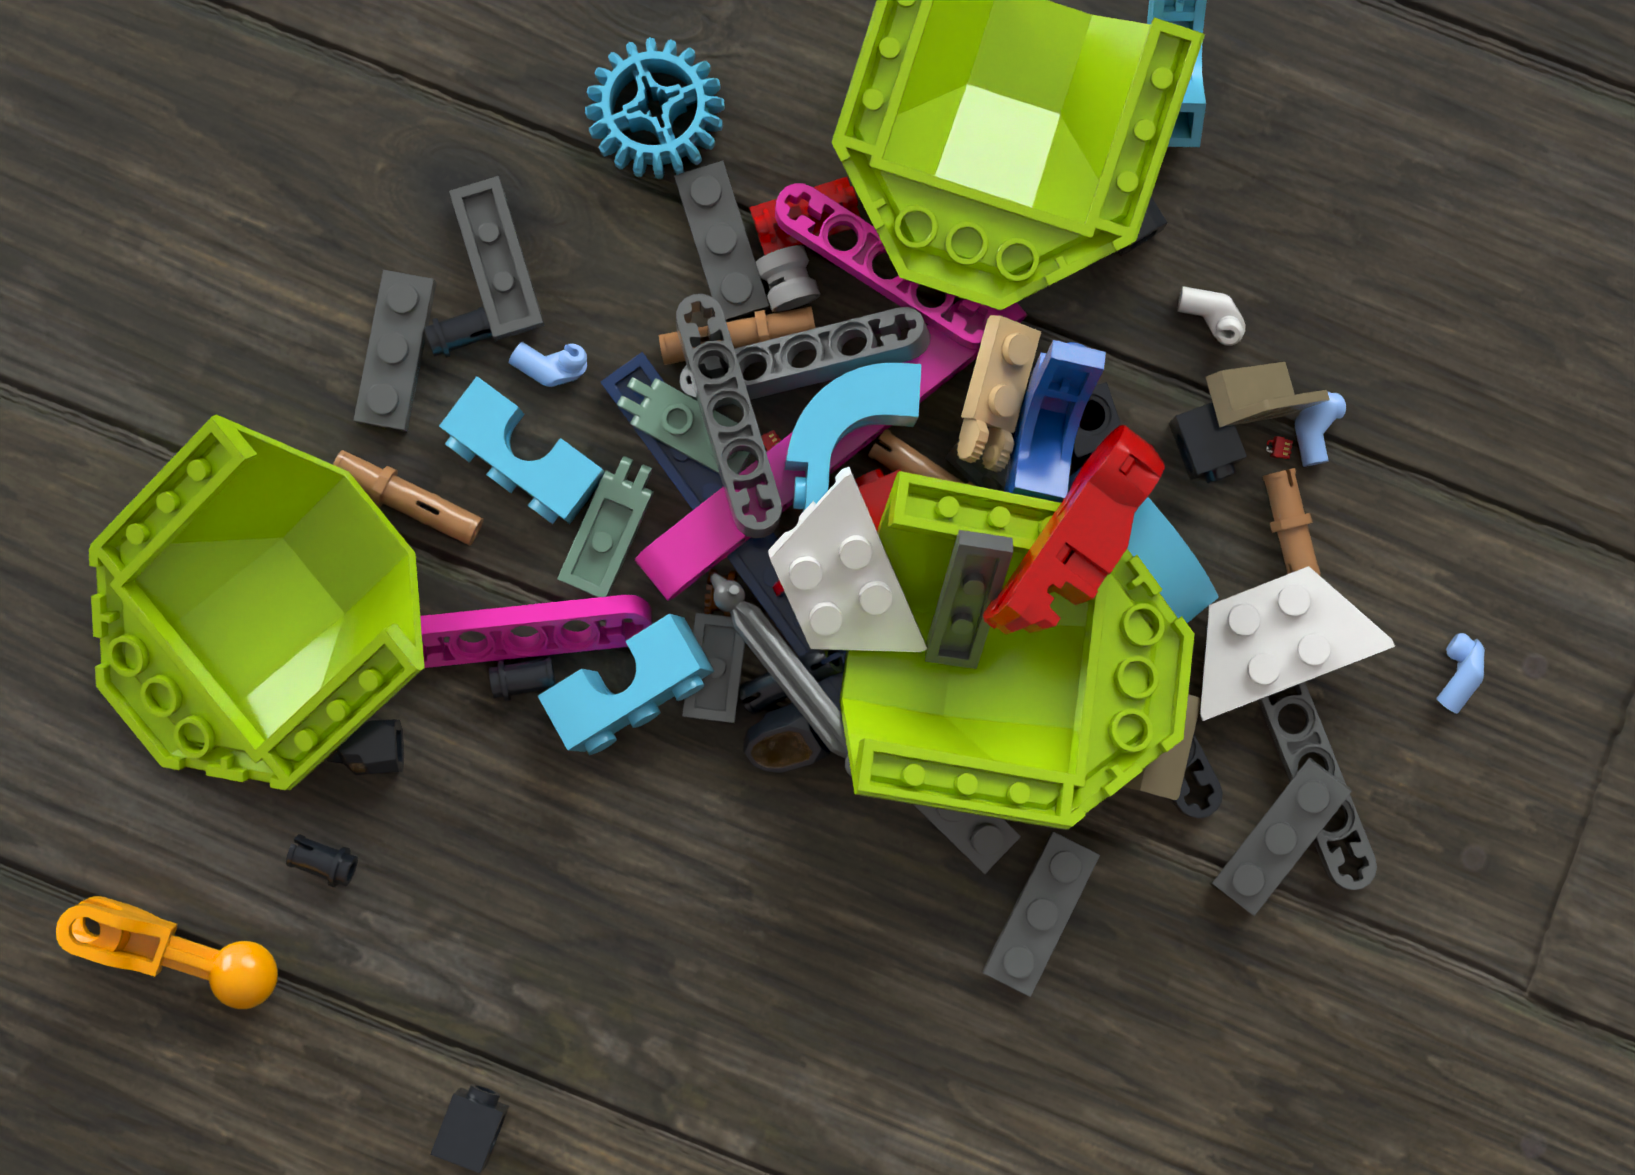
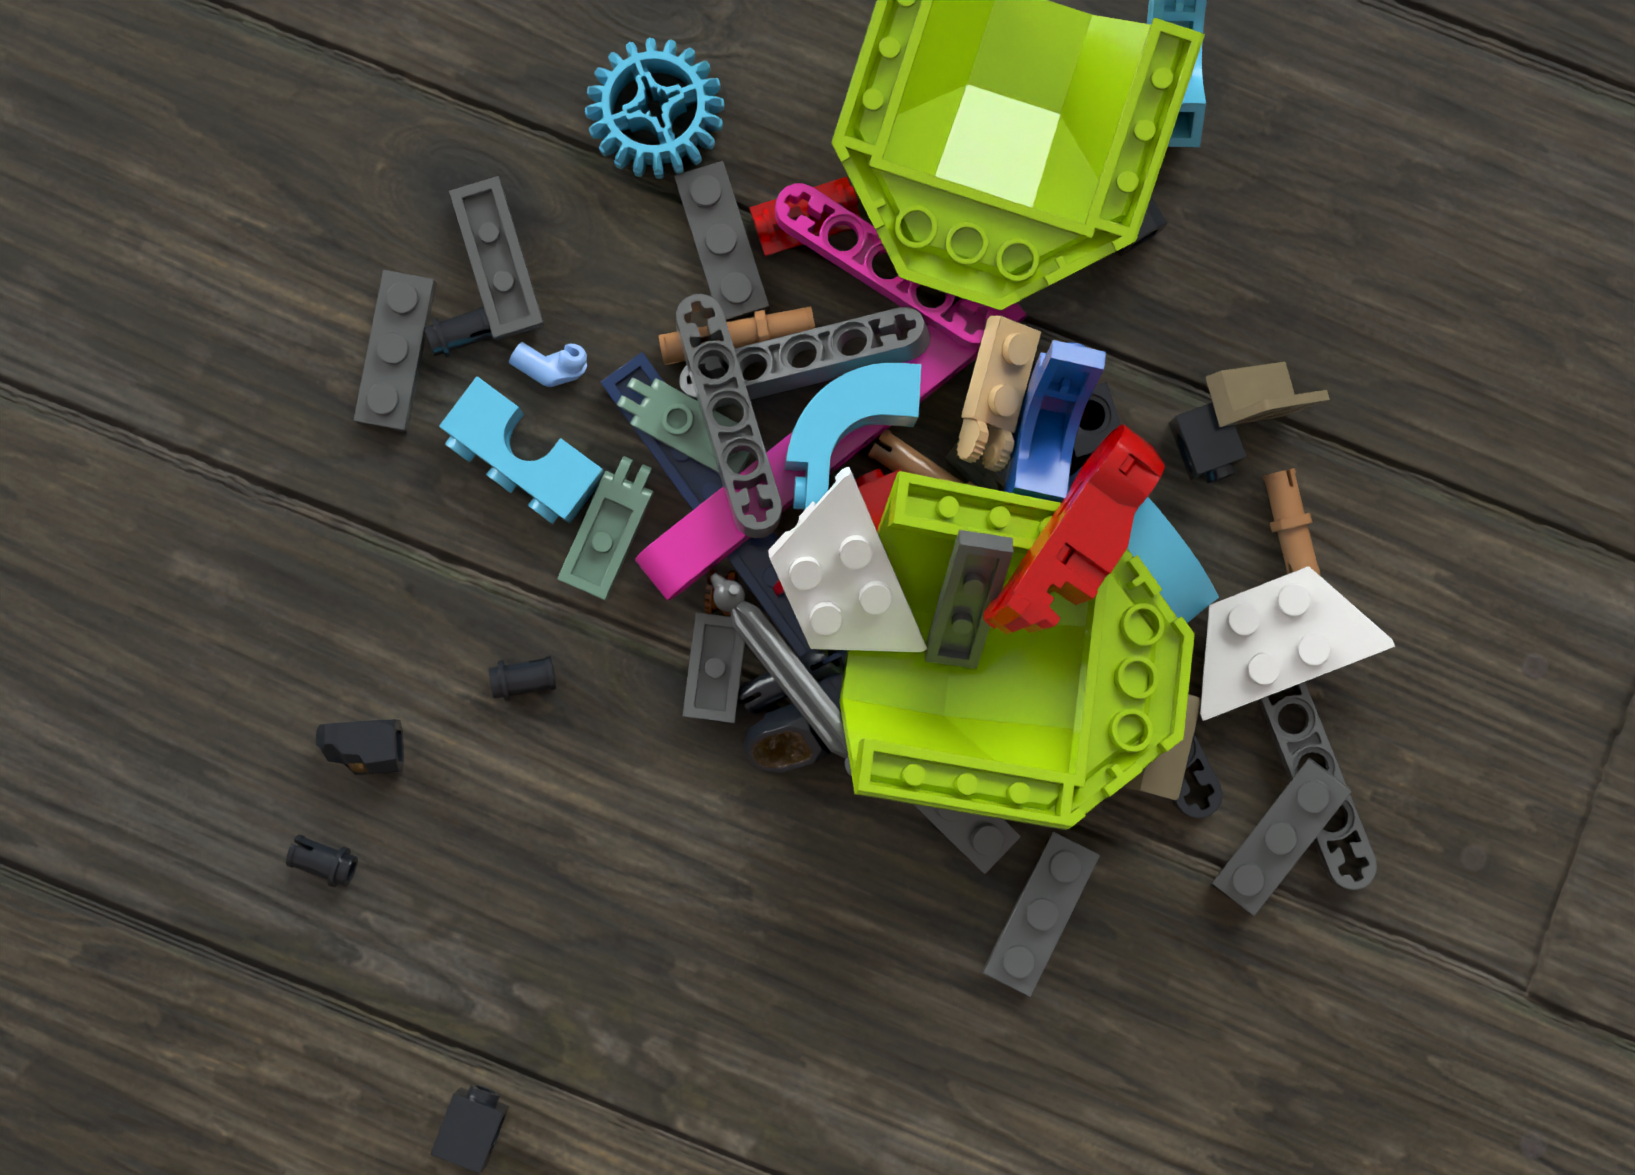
(136, 940): light orange piece -> none
(252, 609): lime windscreen -> none
(389, 489): medium nougat pin -> none
(545, 618): dark pink beam -> none
(666, 666): medium azure arch -> none
(770, 440): red piece -> none
(787, 278): light grey wheel -> none
(1217, 310): white arm -> none
(1281, 447): red piece -> none
(1311, 426): light blue arm -> none
(1468, 674): light blue arm -> none

